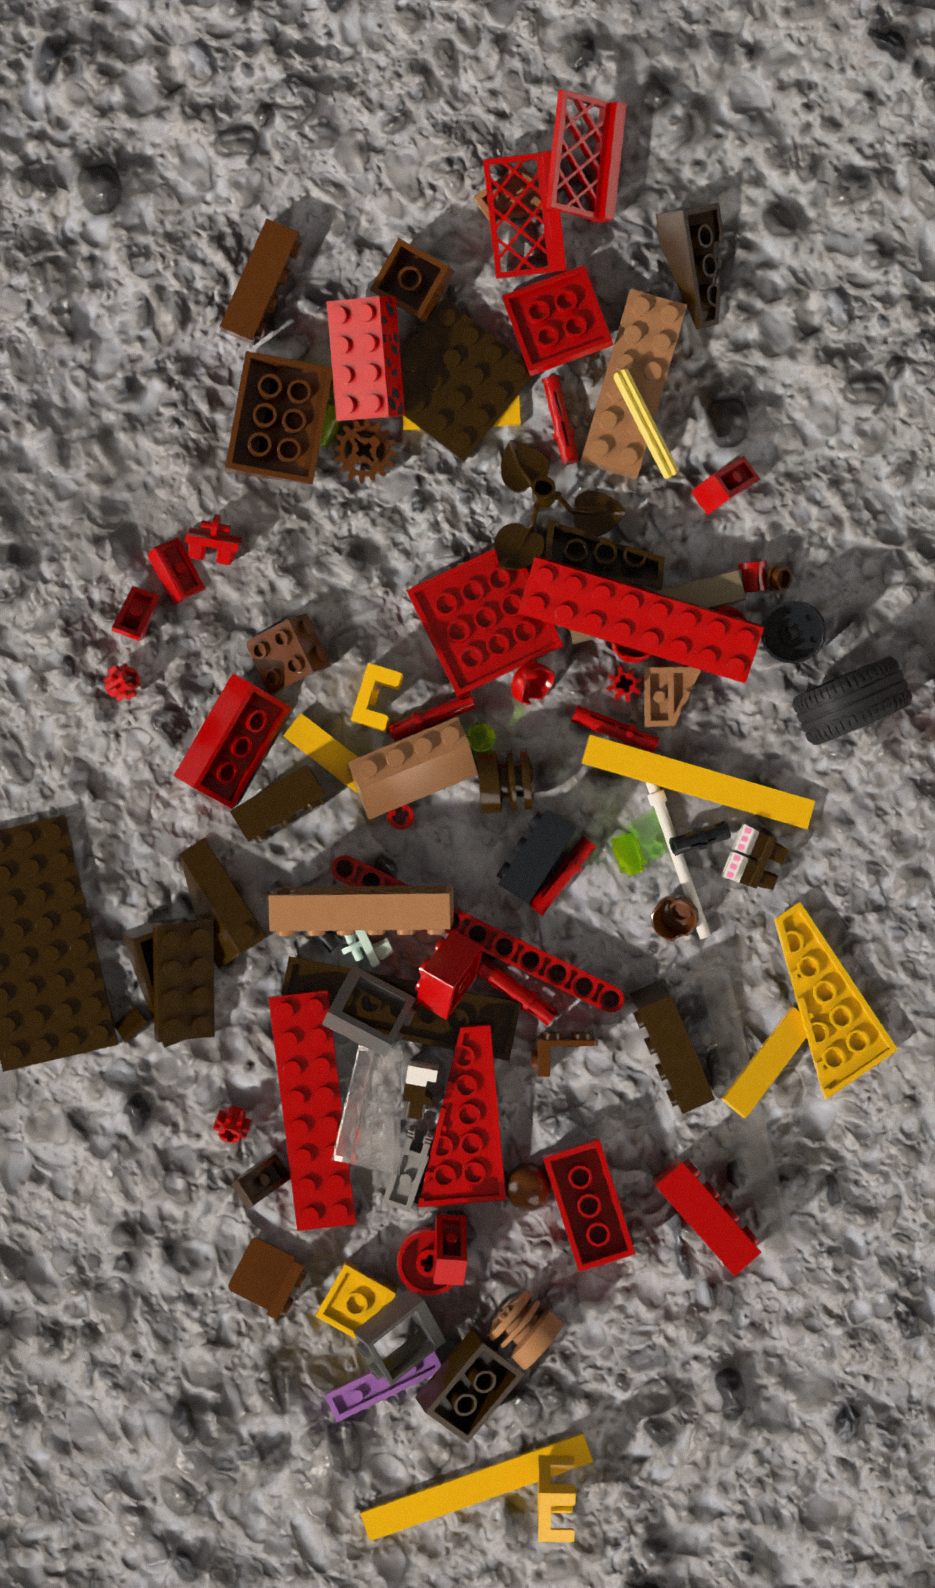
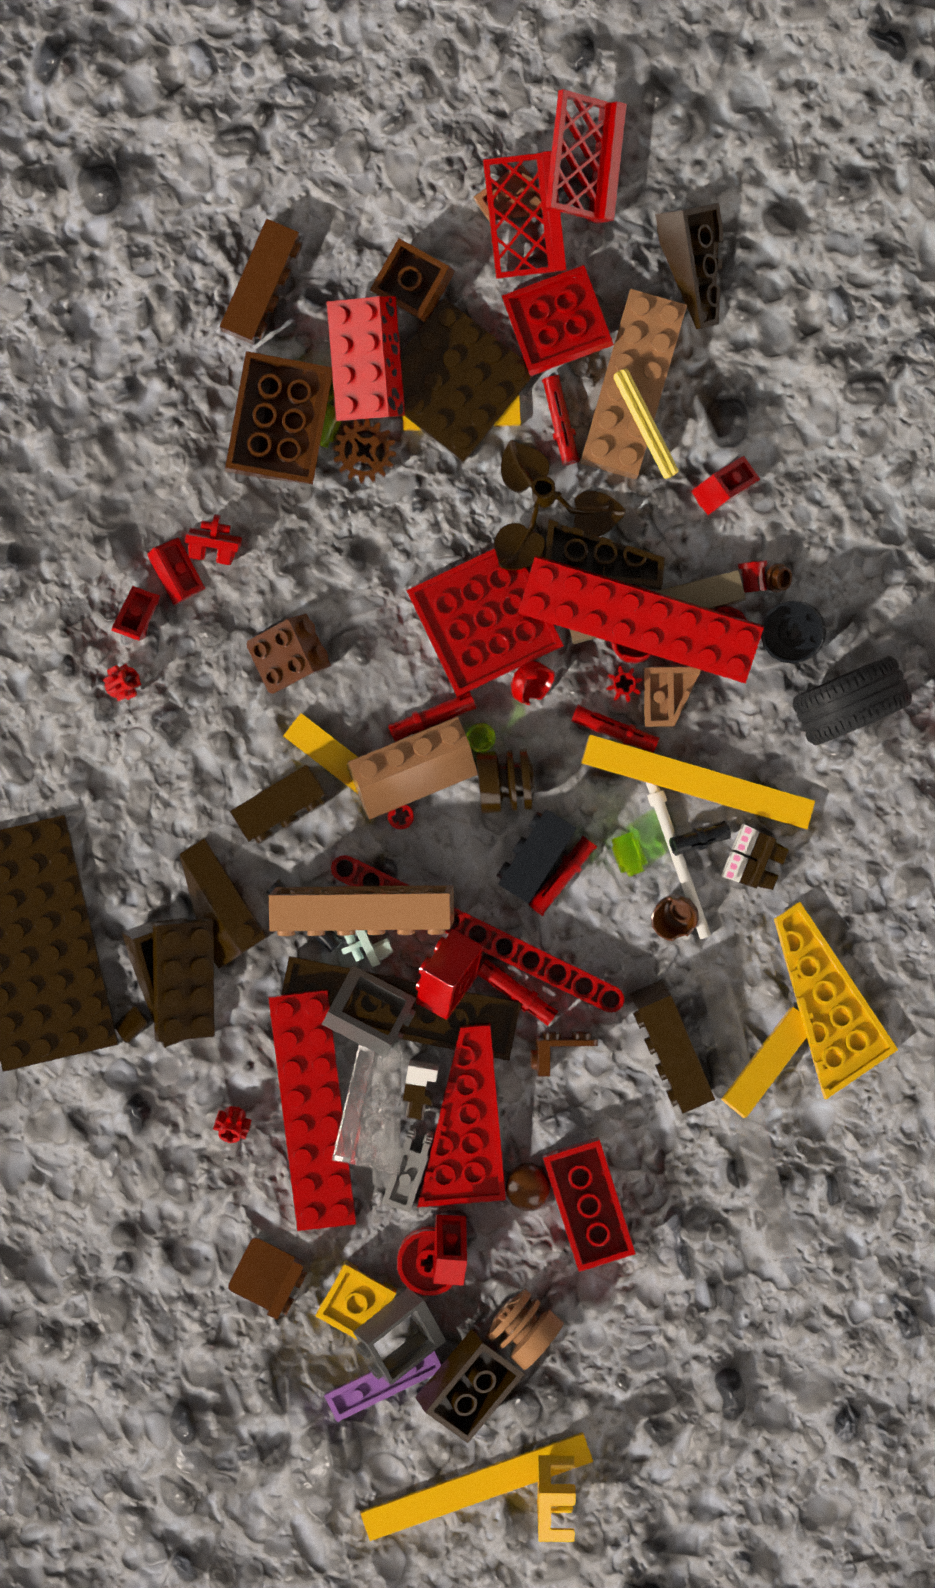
(232, 741): red slope -> none
(260, 1181): dark brown slope -> none
(369, 694): yellow panel -> none
(707, 1217): red brick -> none

